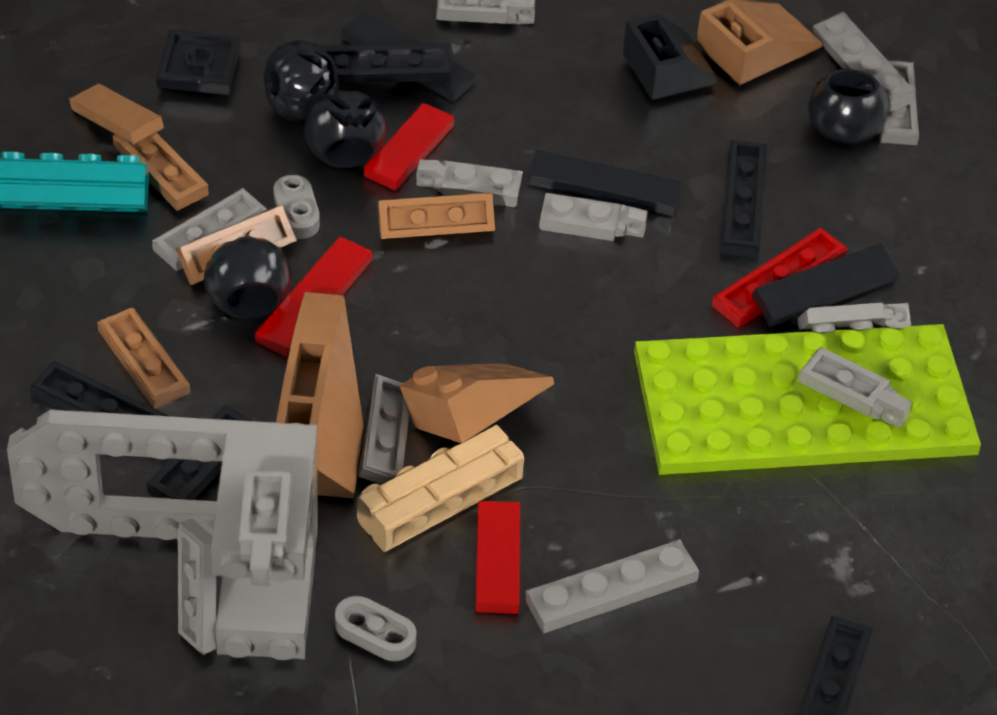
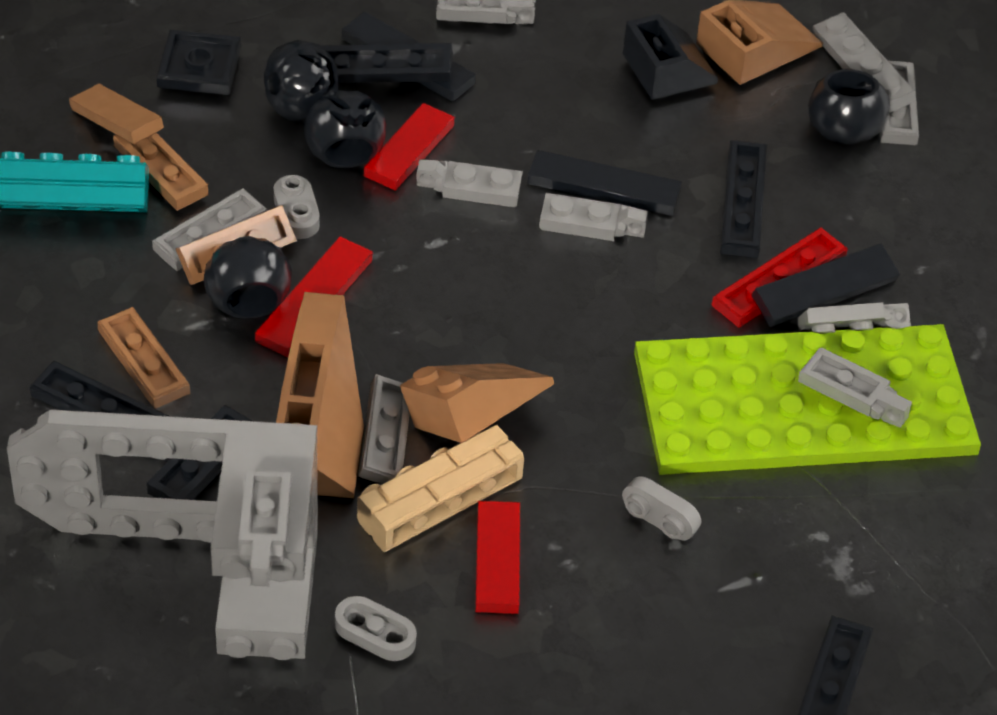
(196, 587): light grey tile -> none
(436, 215): medium nougat plate -> none
(611, 586): light grey plate -> none
(661, 508): none -> light grey plate

